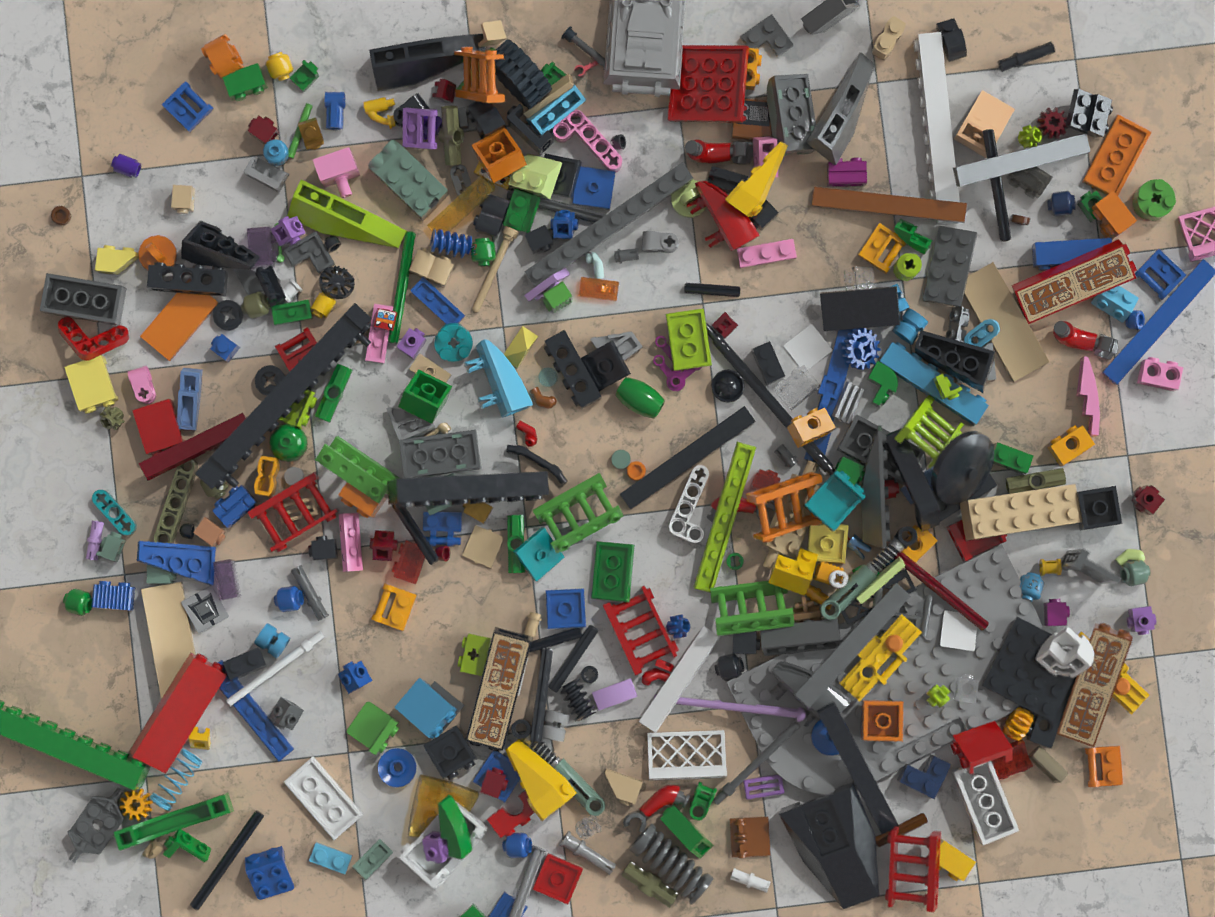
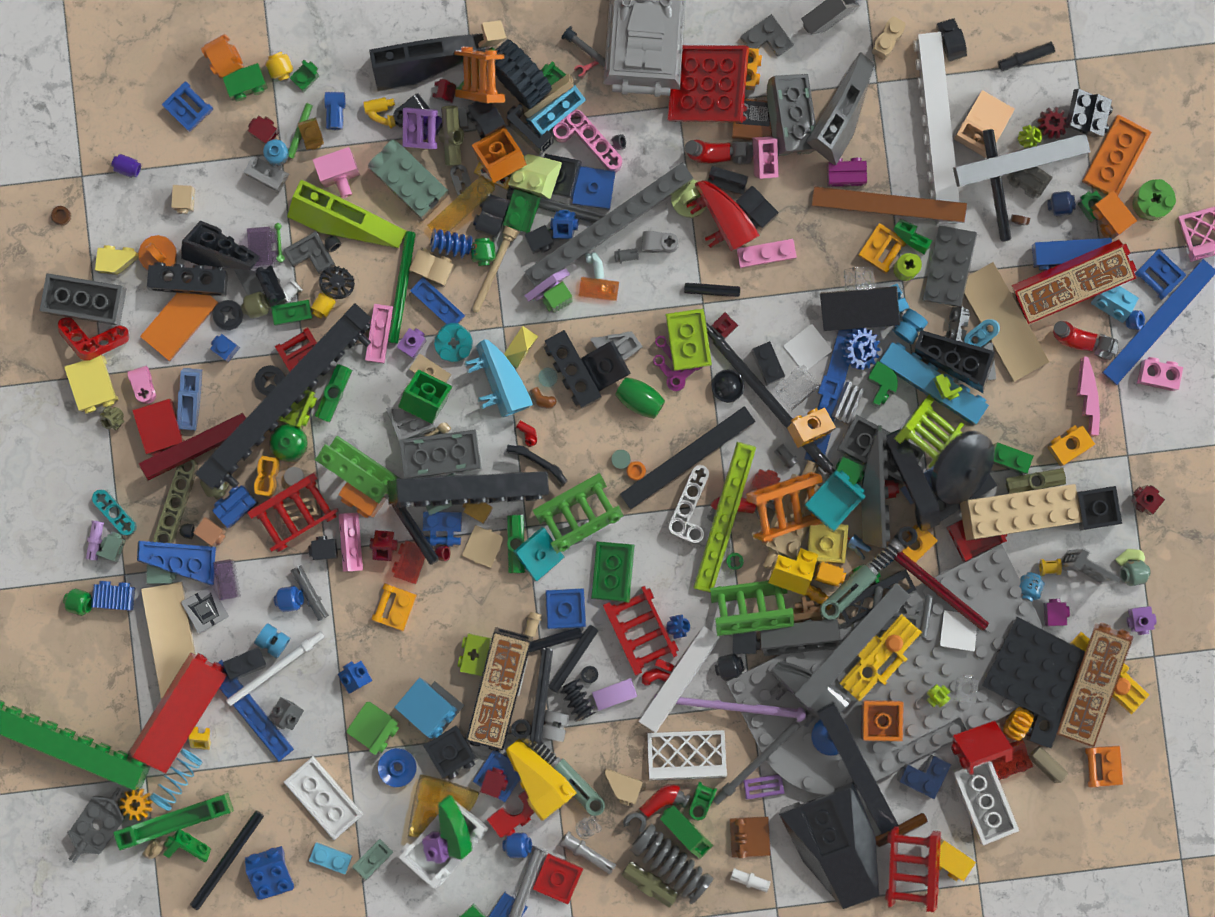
(288, 231): medium lavender brick -> none
(385, 319): tile -> none
(752, 193): yellow wedge -> none
(843, 581): white bush -> none
(881, 579): yellowish green tile -> none
(1066, 653): white brick -> none

